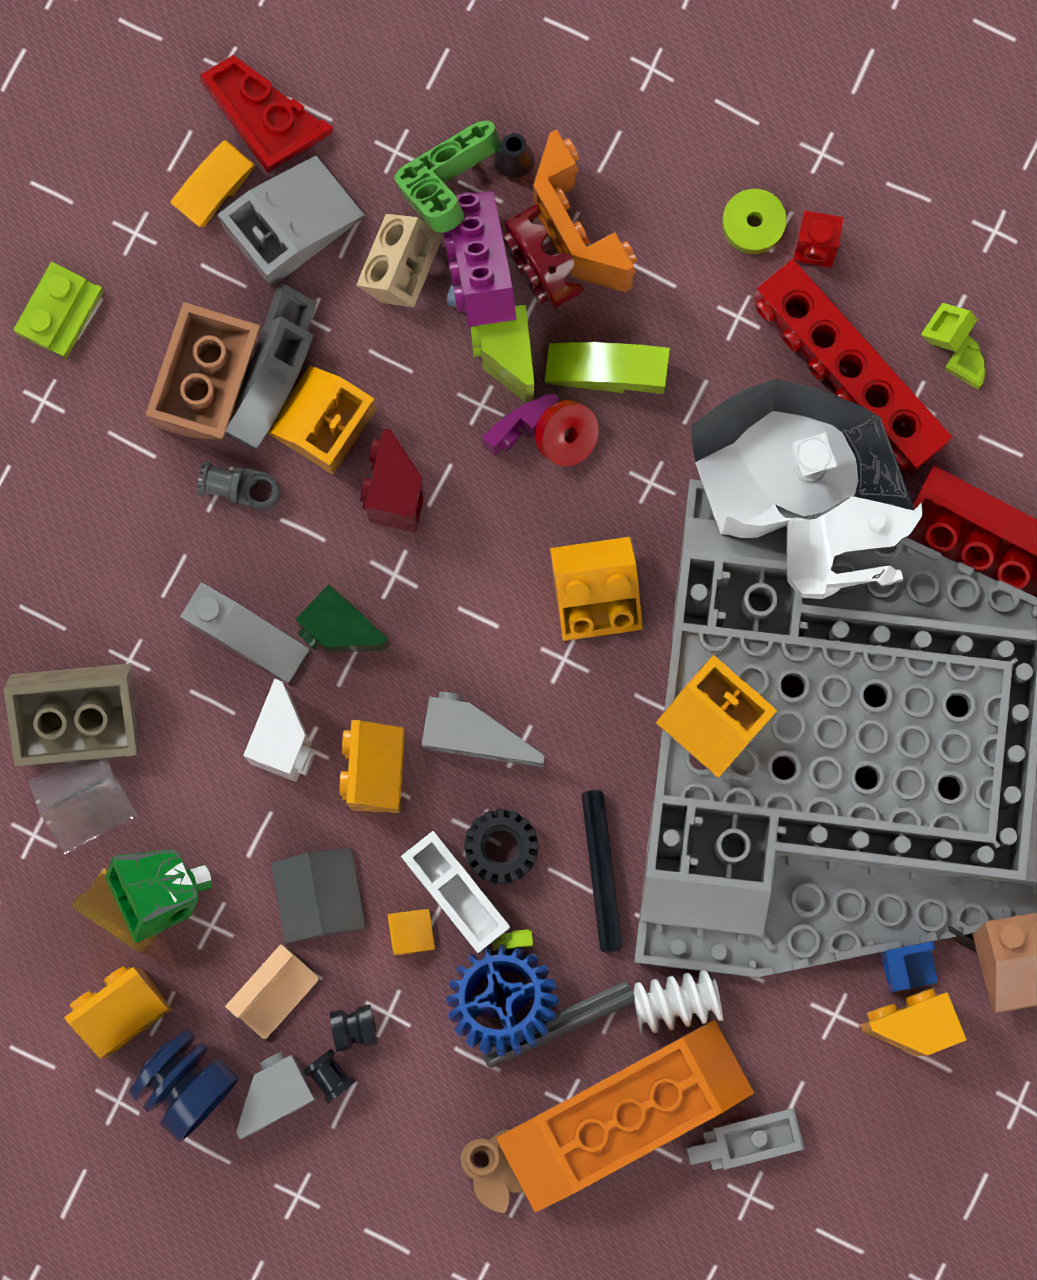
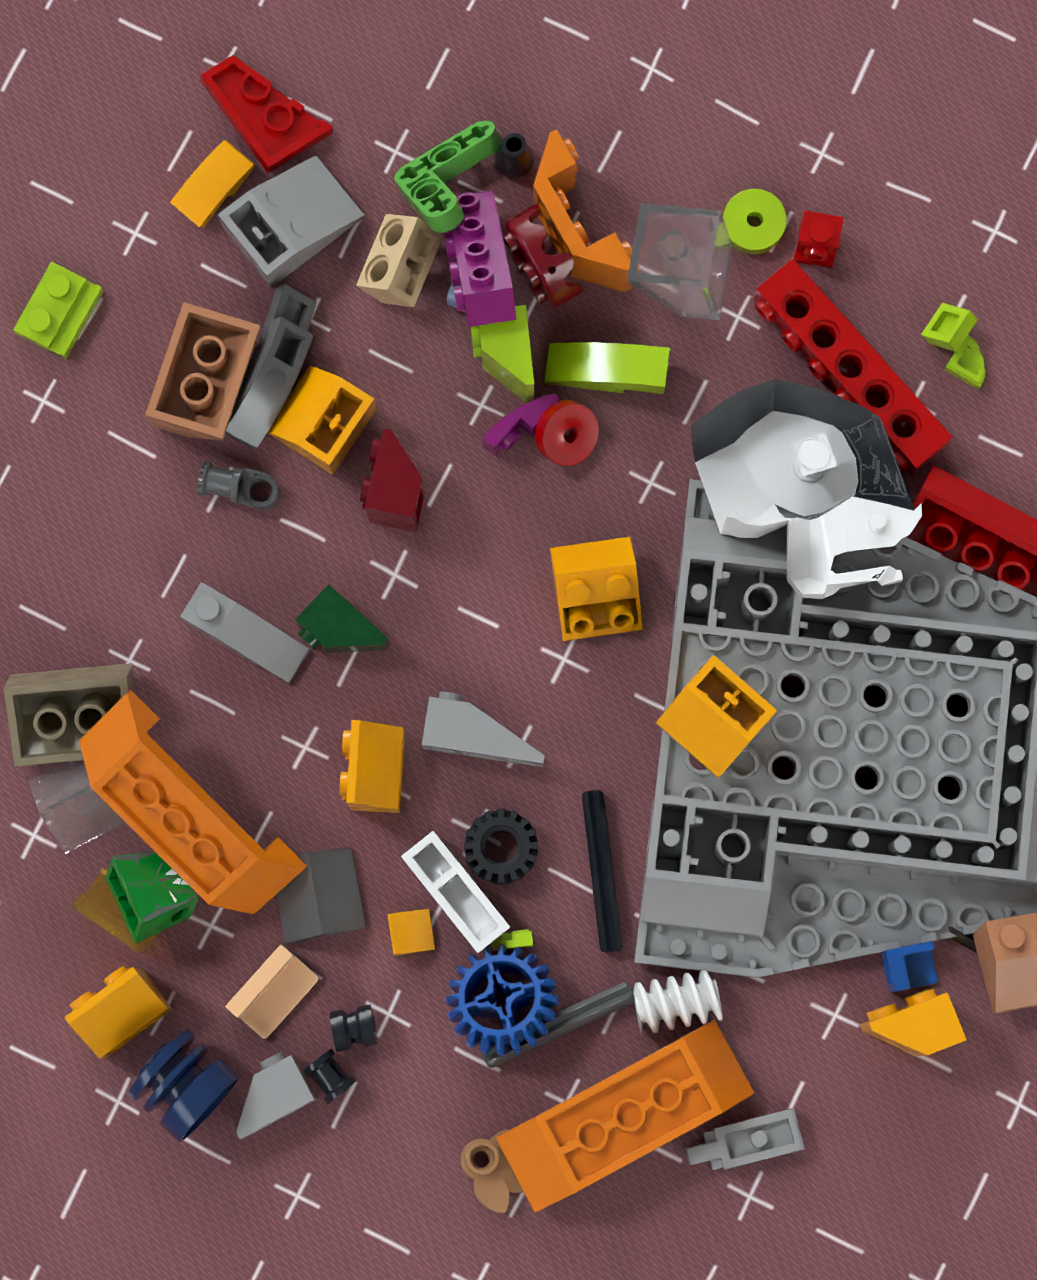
(179, 815): none -> orange slope
(279, 737): white slope -> none
(682, 259): none -> clear slope

